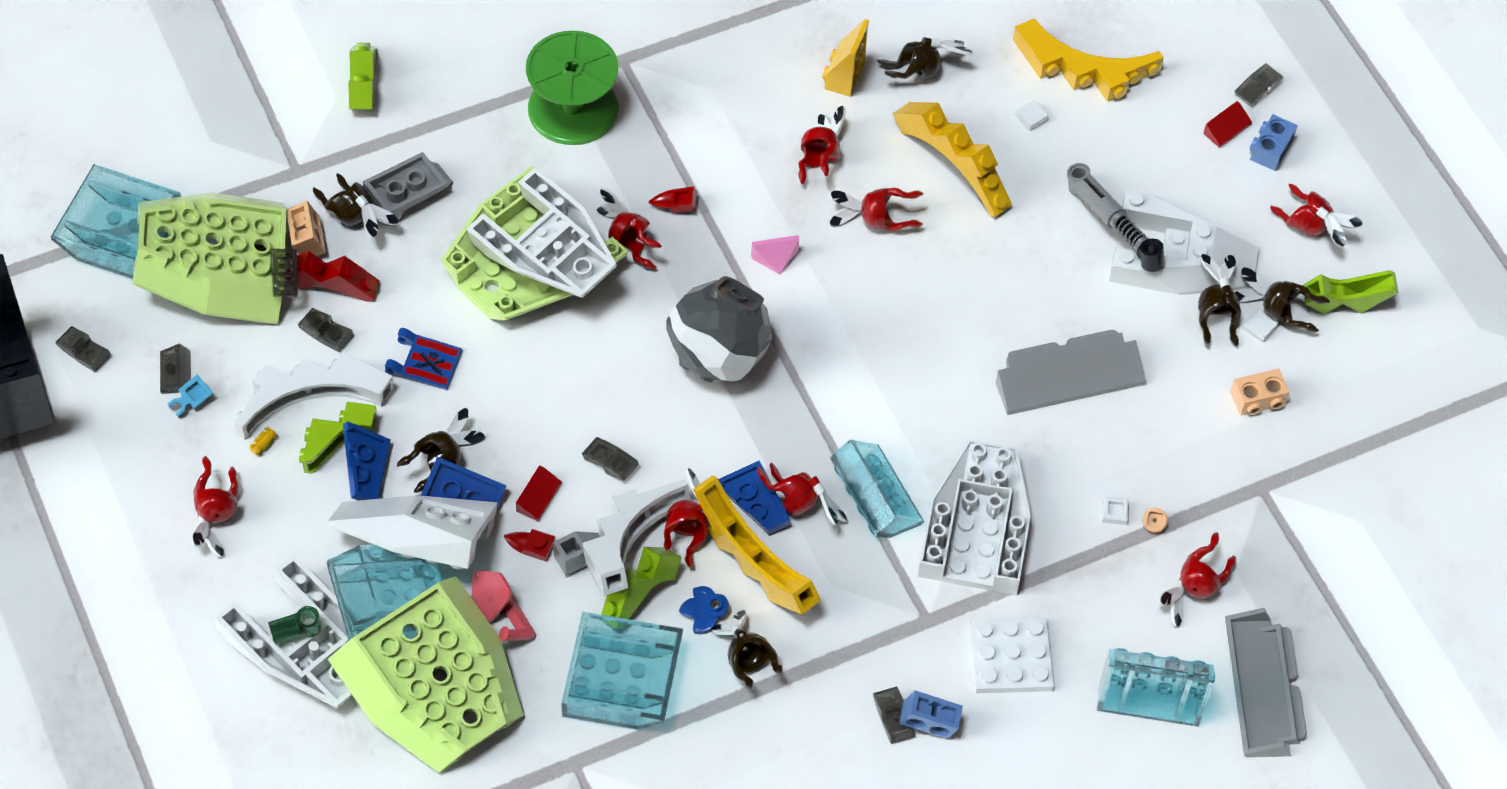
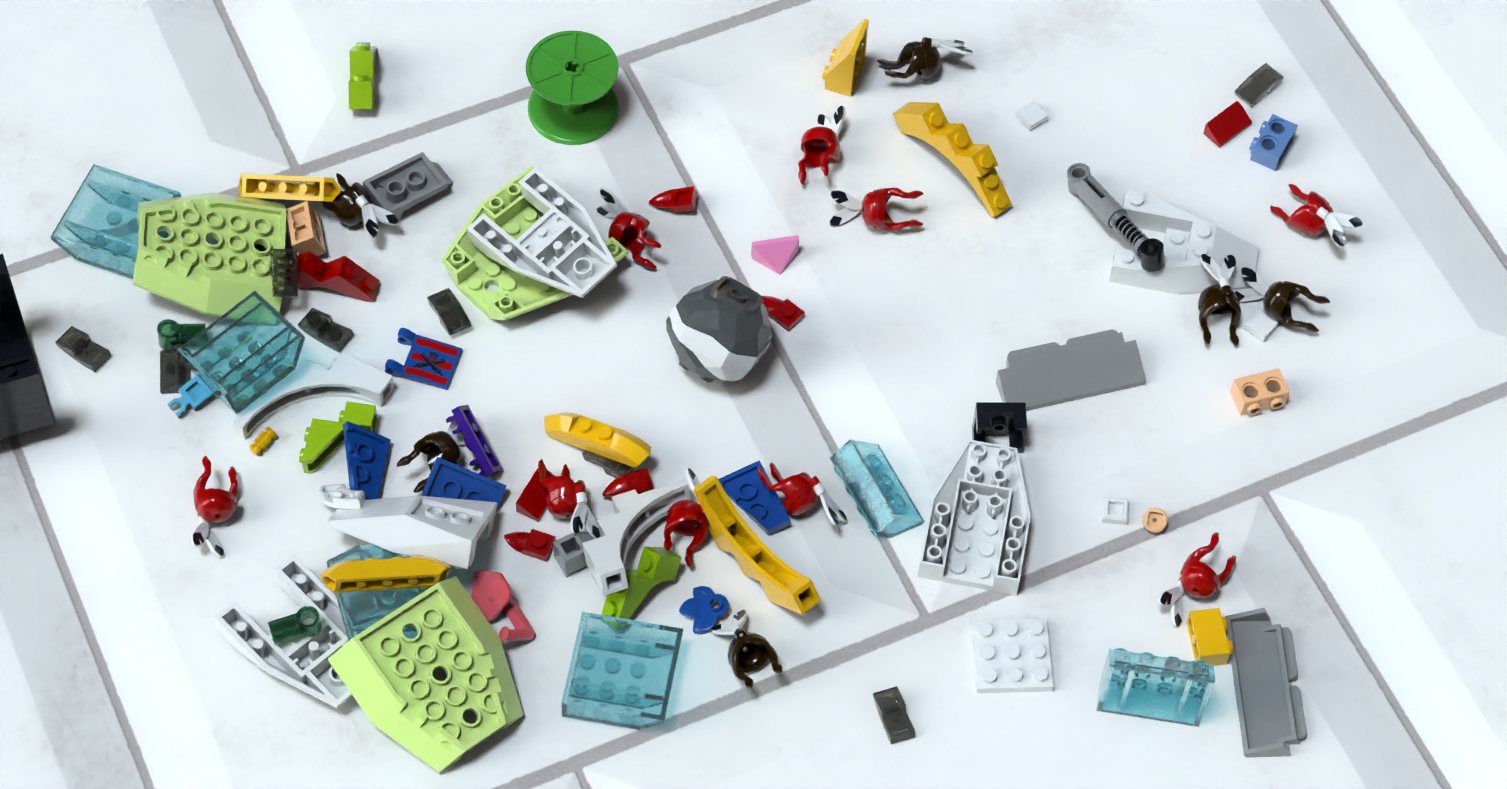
(177, 332): none -> clear green piece
(244, 352): none -> clear light blue slope
(288, 187): none -> yellow brick
(340, 497): none -> white tile
(384, 574): none -> yellow brick
(449, 311): none -> clear smoke slope
(475, 440): none -> dark purple plate
(568, 500): none -> red hair
(597, 438): none -> yellow brick
(637, 480): none -> red plate
(783, 312): none -> red plate
(931, 714): medium blue brick -> none
(1000, 420): none -> black panel
(1079, 68): yellow arch -> none
(1208, 636): none -> yellow brick
(1357, 292): lime arch -> none

